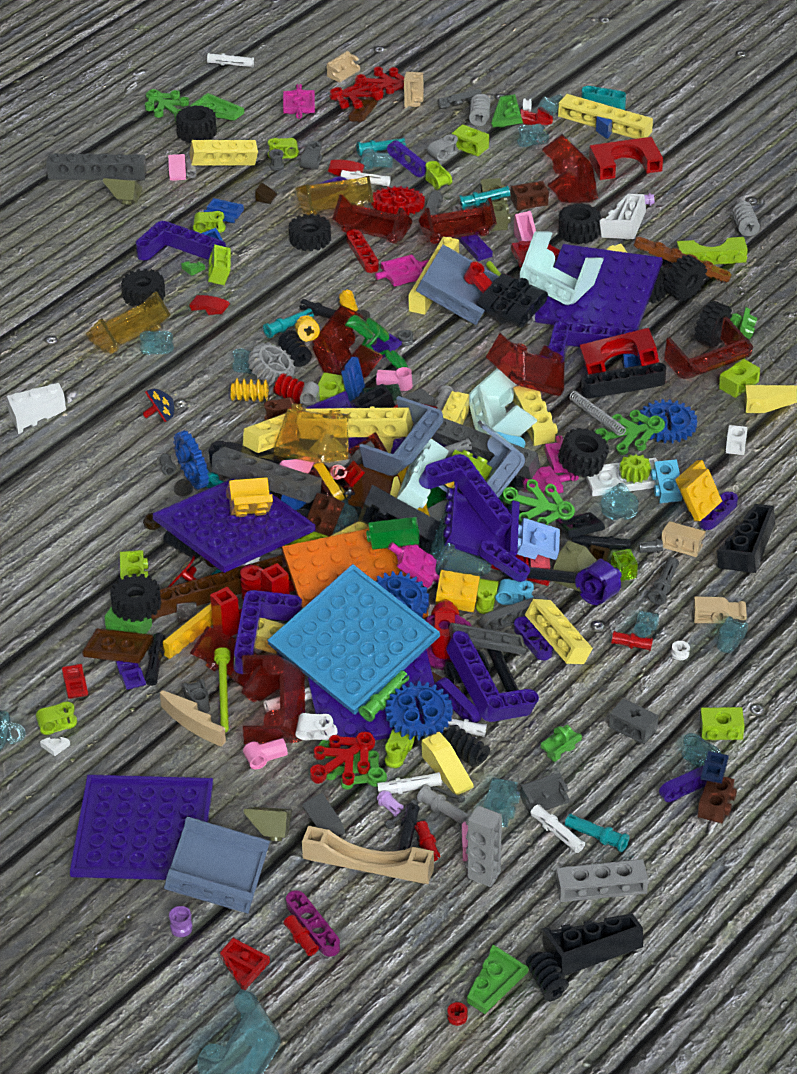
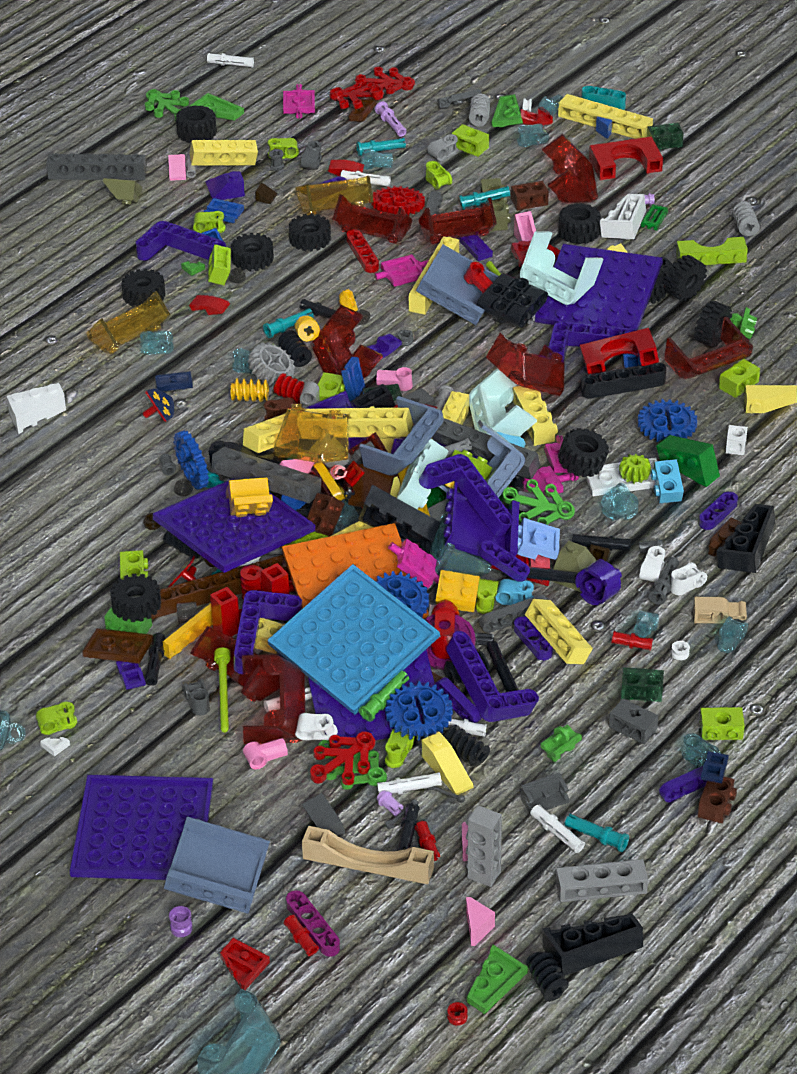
(75, 681): red slope -> none
(174, 381): none -> dark blue plate
(189, 716): tan slope -> none
(226, 186): none -> dark purple slope
(237, 275): none -> clear smoke plate
(252, 252): none -> black tyre
(270, 821): olive slope -> none
(342, 67): tan hinge -> none
(366, 328): green plant -> none
(387, 115): none -> lavender pin
(400, 531): green brick -> none
(401, 158): dark purple beam -> none
(413, 89): tan hinge -> none
(438, 803): light grey pin -> none
(480, 920): none -> bright pink slope
(491, 639): dark grey tile -> none
(502, 798): clear light blue brick -> none
(580, 525): black tile -> none
(595, 415): light grey piece -> none
(626, 563): clear neon green brick -> none
(633, 430): bright green plant -> none
(642, 684): none -> clear green brick
(645, 222): none -> green tile
(653, 564): none -> white piece
(660, 250): dark orange plate -> none
(666, 135): none -> clear green brick
(682, 539): tan hinge -> none
(686, 579): none -> white piece
(693, 457): none -> green wedge
(698, 490): yellow bracket -> none
(719, 538): none -> reddish brown hinge

